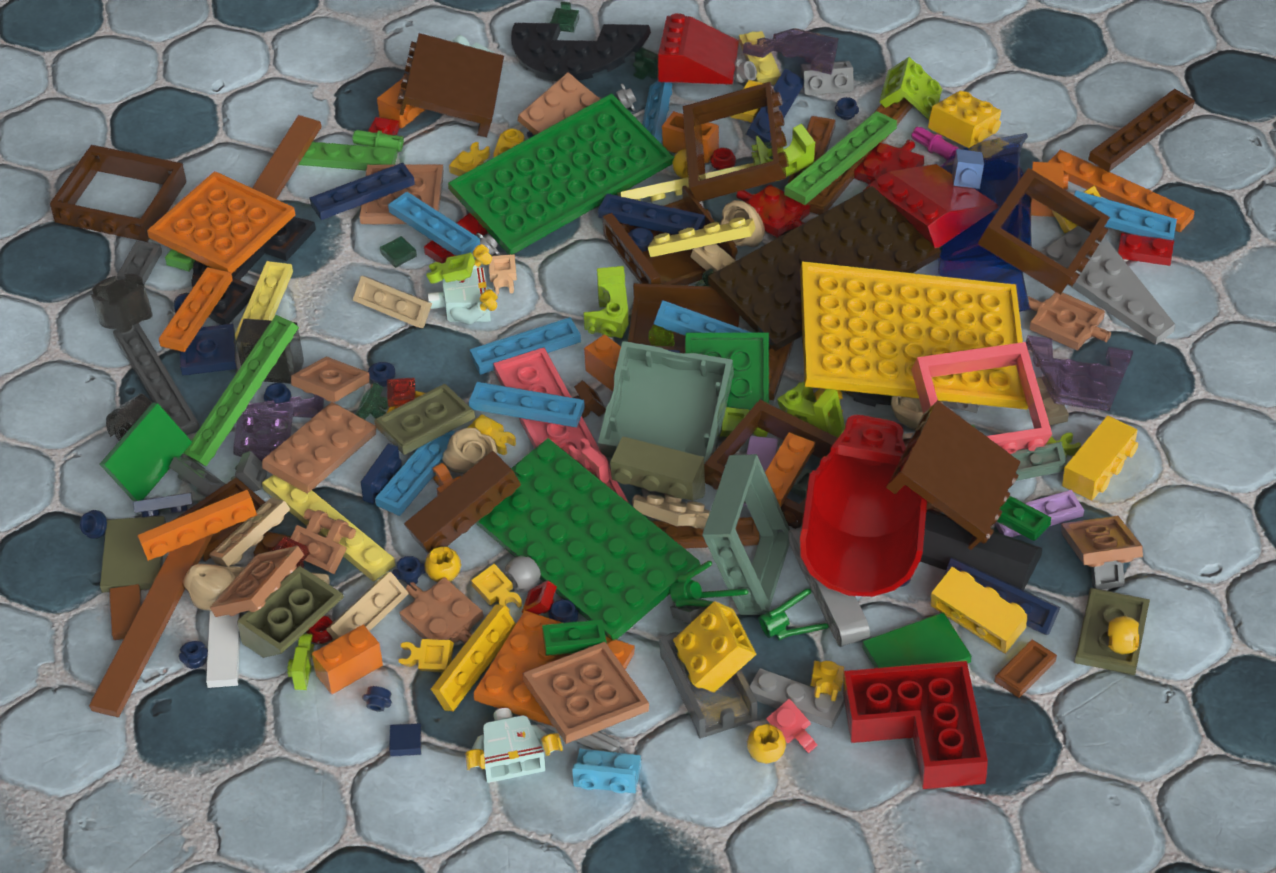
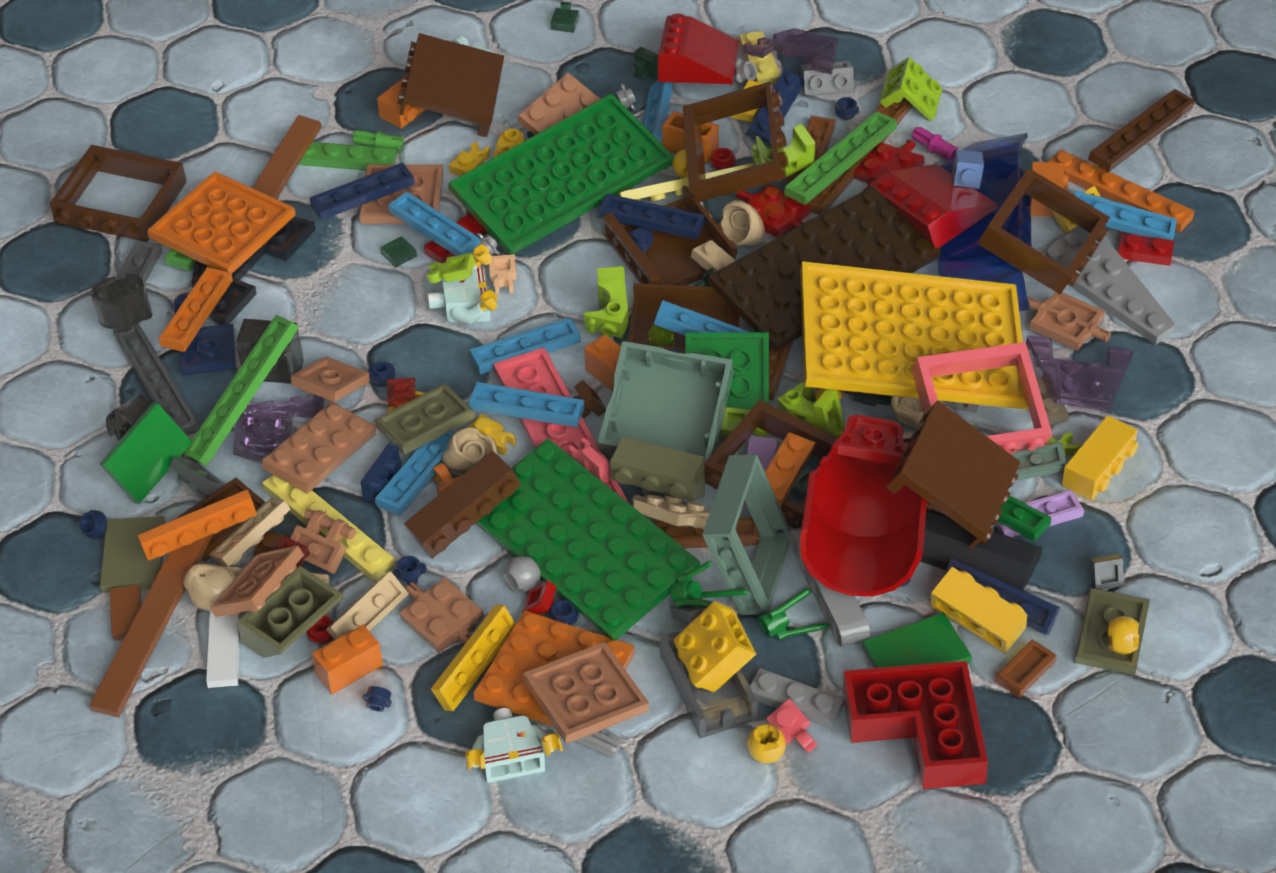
(150, 506): plate -> none
(195, 659): dark blue plate -> none
(250, 471): dark grey tile -> none
(267, 292): light yellow plate -> none
(278, 393): dark blue plate -> none
(300, 666): lime plate -> none
(371, 402): clear green tile -> none
(385, 125): red plate -> none
(392, 301): tan plate -> none
(405, 739): dark blue tile -> none
(432, 655): yellow plate -> none
(442, 563): yellow piece -> none
(495, 587): yellow plate -> none
(551, 58): black plate -> none
(572, 636): green plate -> none
(606, 771): medium azure bracket -> none
(711, 234): light yellow plate -> none
(827, 678): yellow plate -> none
(965, 119): yellow brick -> none
(1102, 541): nougat plate -> none

